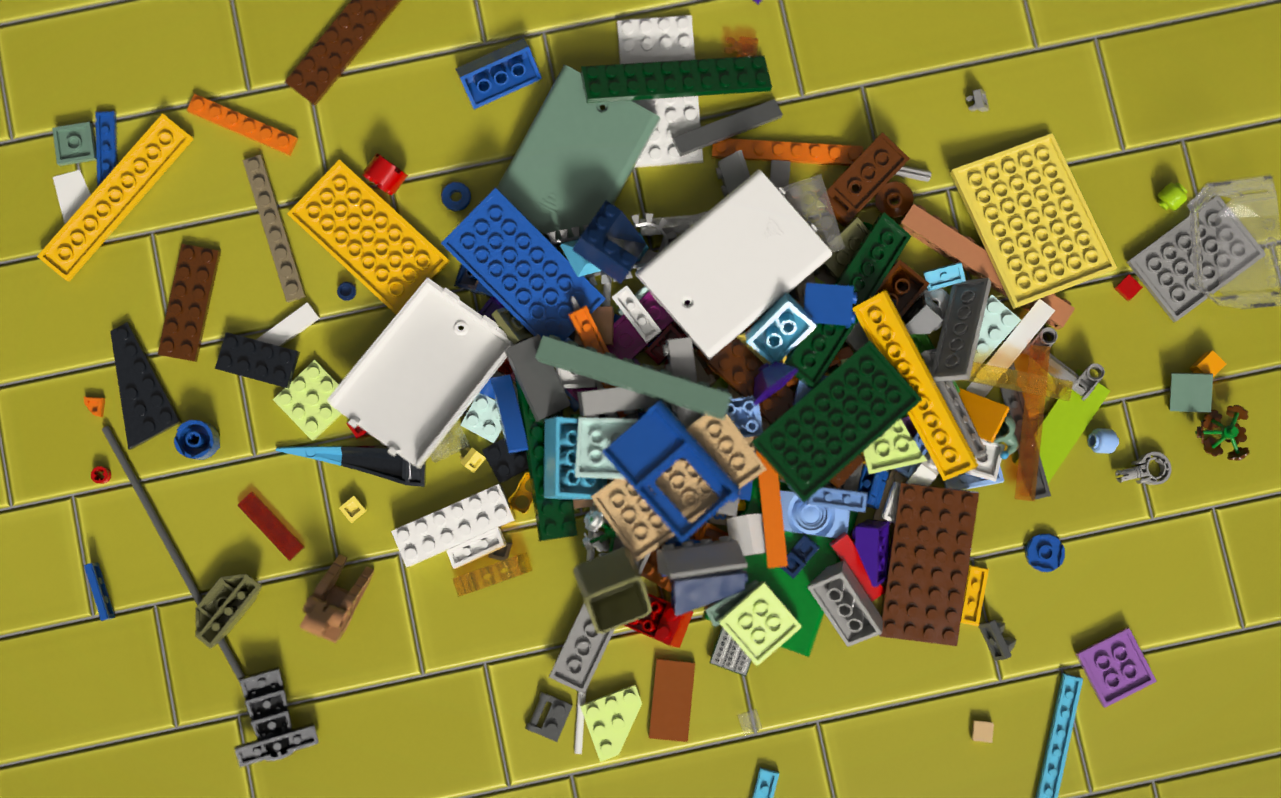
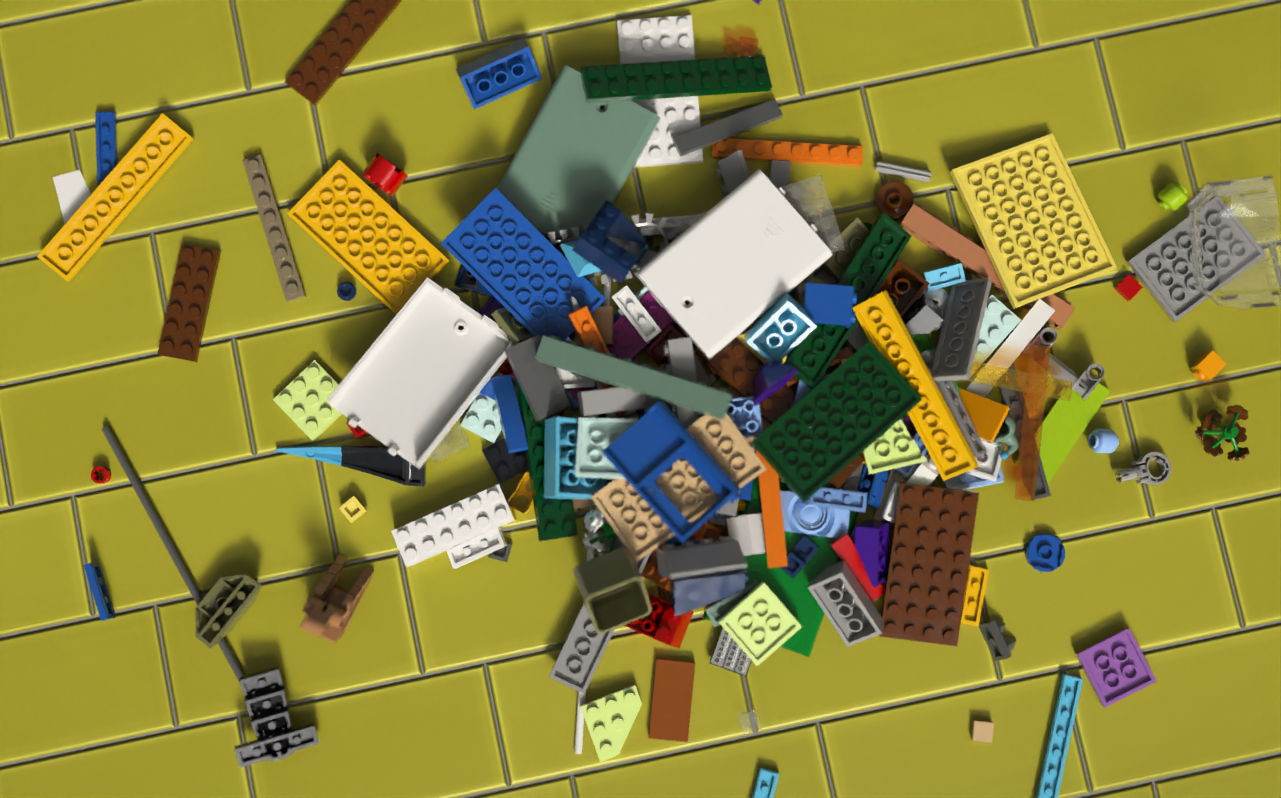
(74, 143): sand green plate -> none
(95, 405): orange tile -> none
(143, 398): black wing -> none
(187, 435): blue brick -> none
(242, 124): orange plate -> none
(257, 360): black plate -> none
(271, 526): clear red tile -> none
(290, 326): white tile -> none
(452, 188): blue piece -> none
(472, 459): light yellow tile -> none
(492, 574): clear yellow beam -> none
(555, 719): dark grey plate -> none
(870, 173): reddish brown hinge -> none
(980, 101): light grey tile -> none
(1191, 392): sand green tile -> none

